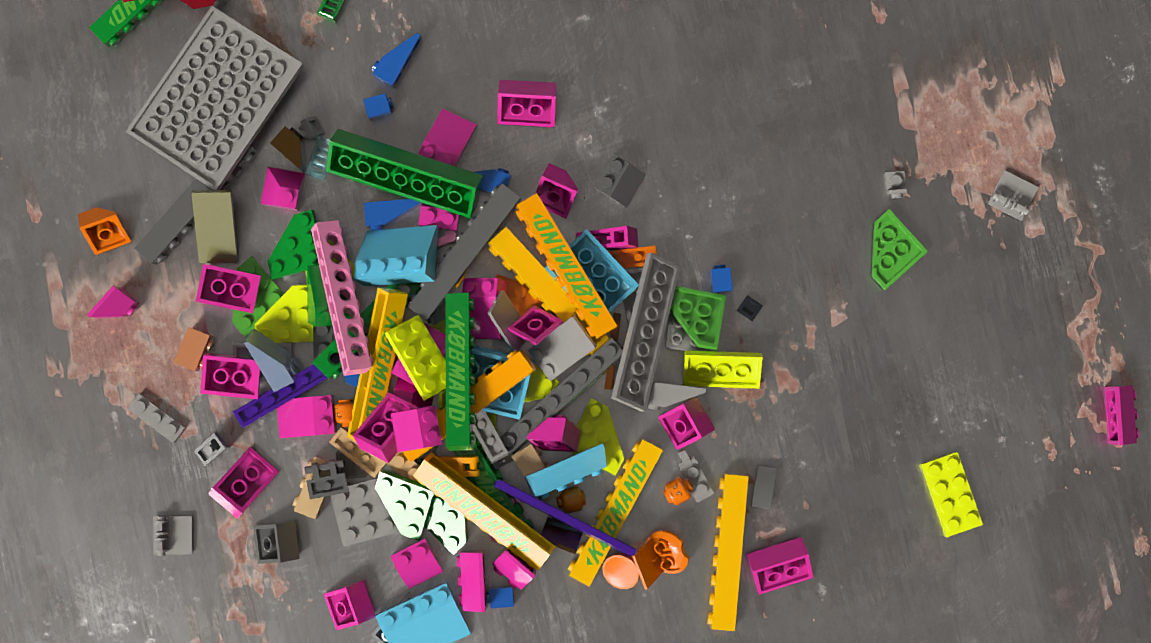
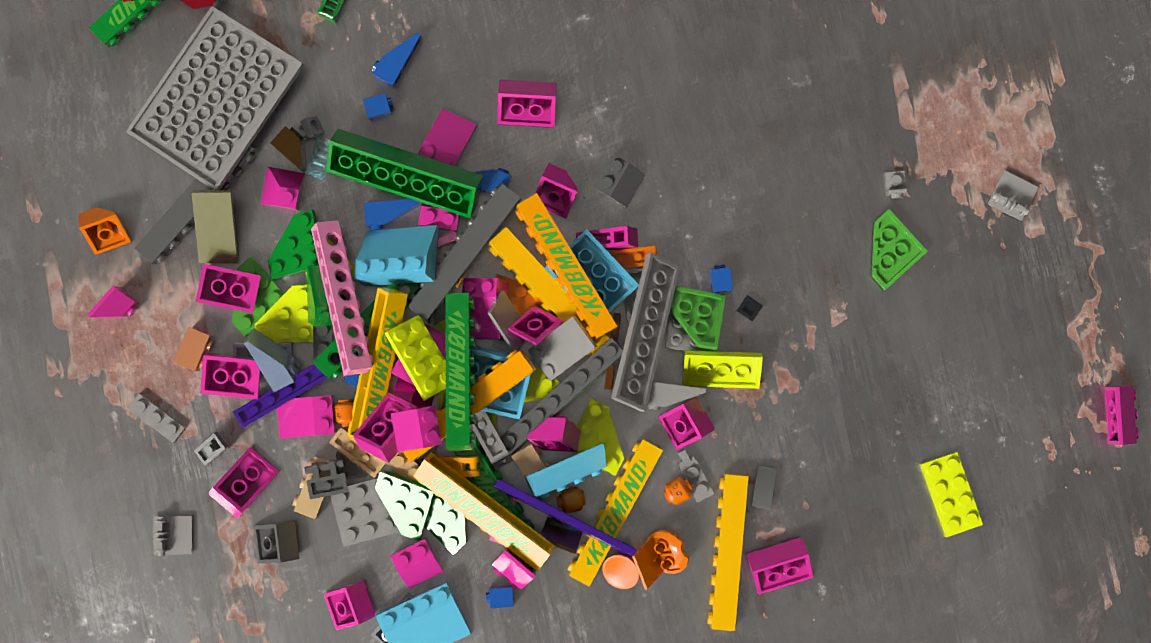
(472, 580): dark pink slope -> none

